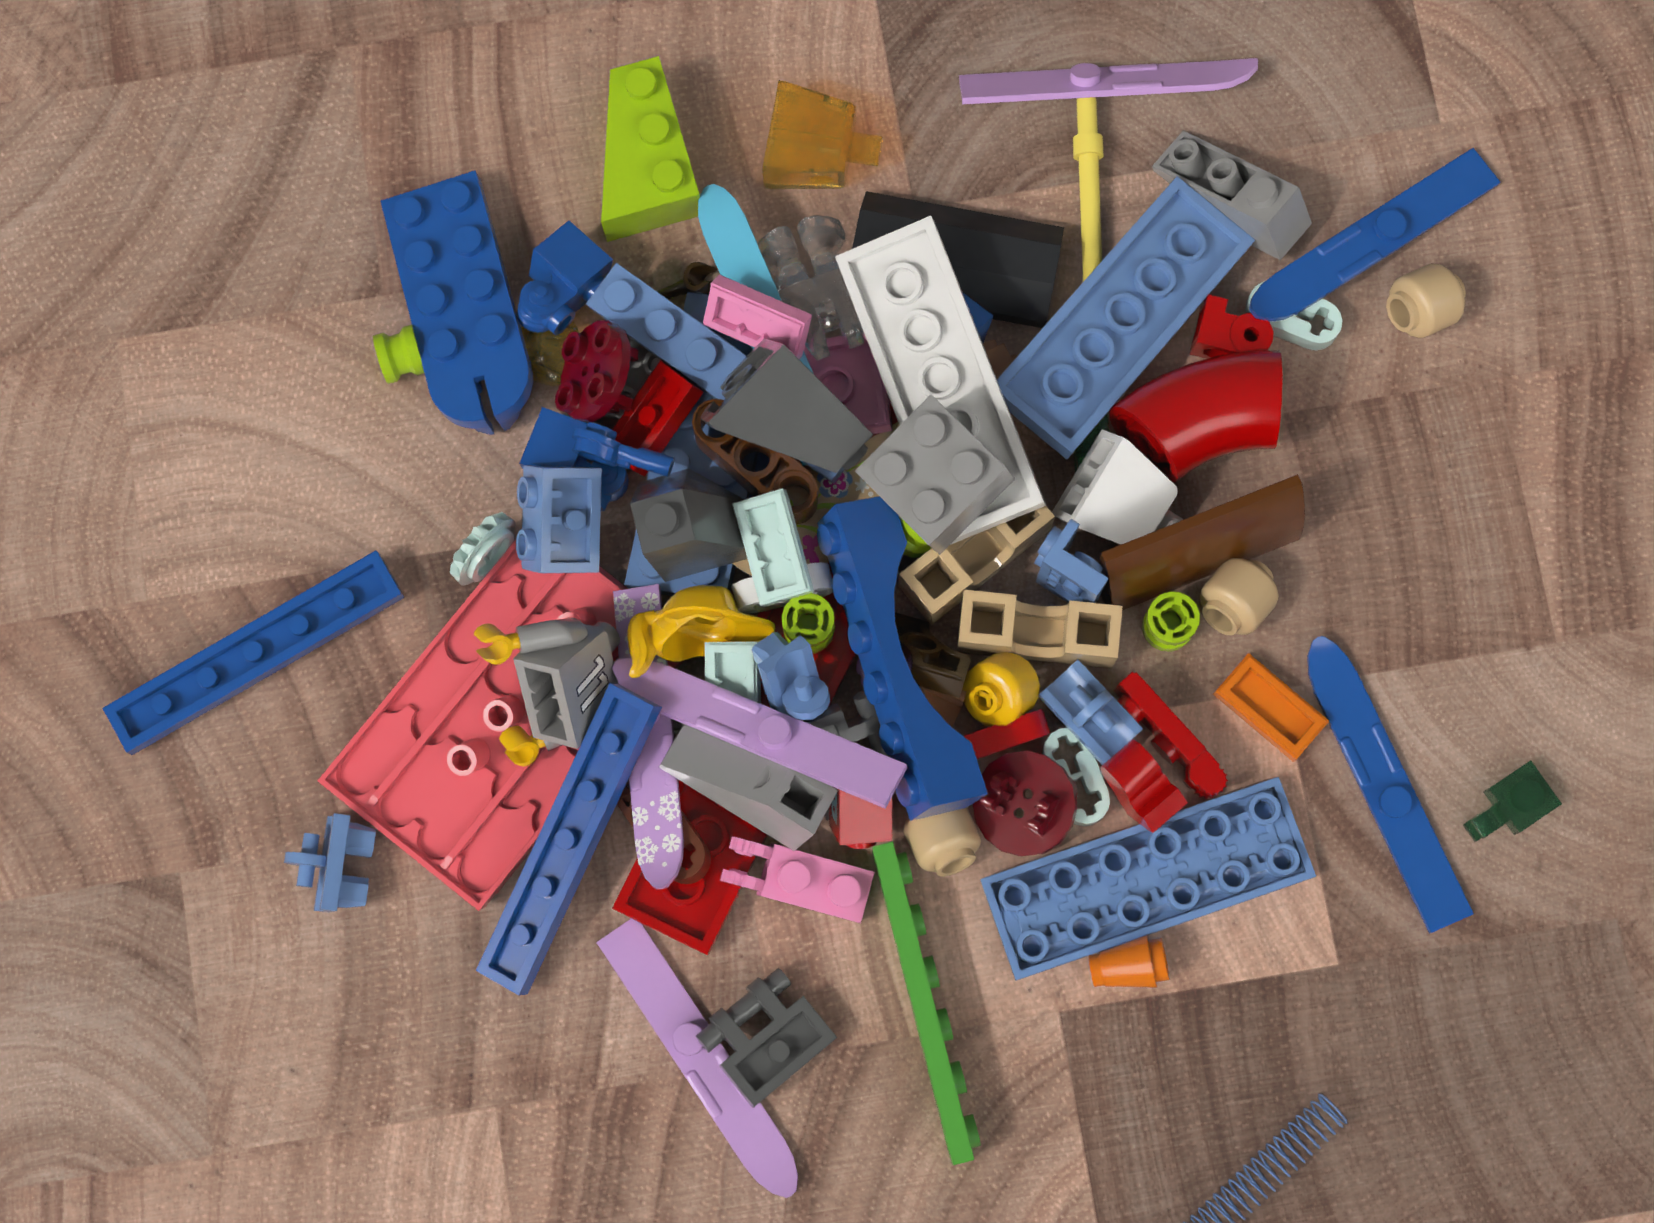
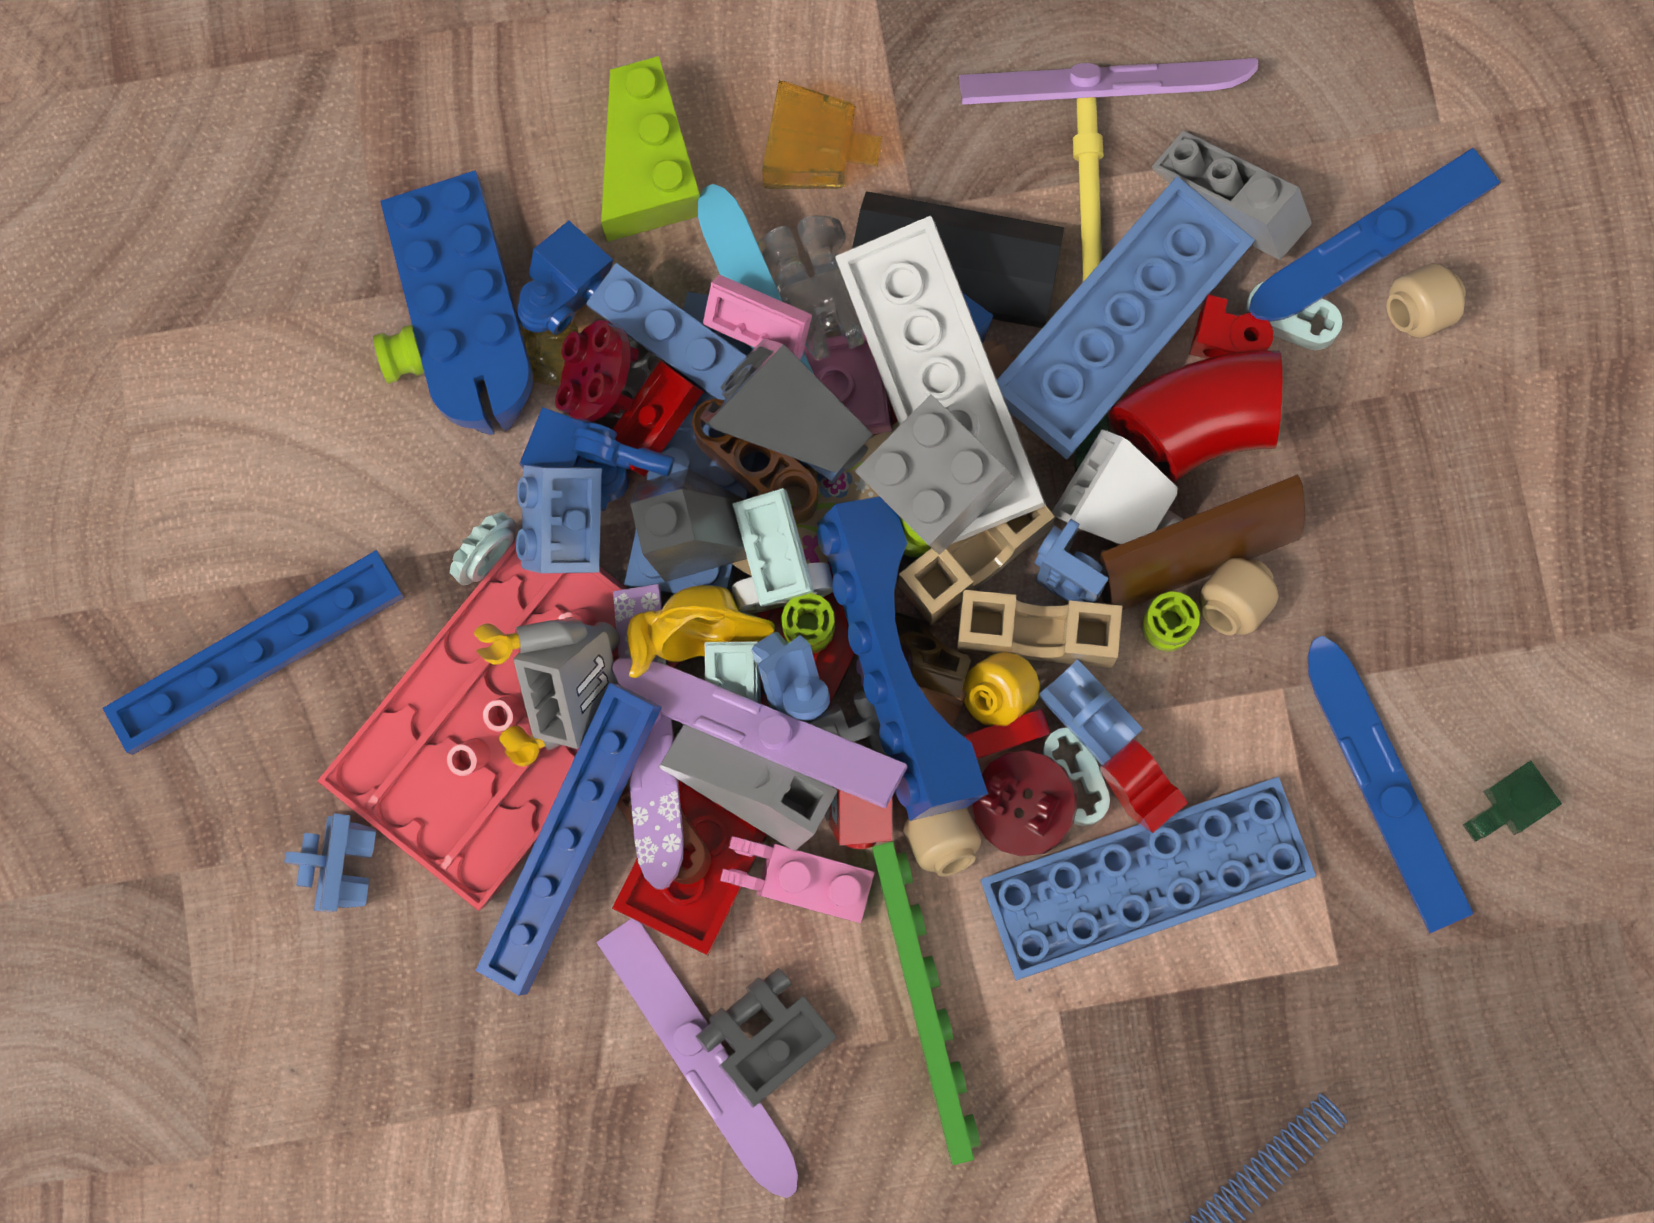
(692, 281): dark brown hand -> none
(1131, 964): orange cone -> none
(1172, 737): red hinge -> none
(1271, 707): orange tile -> none

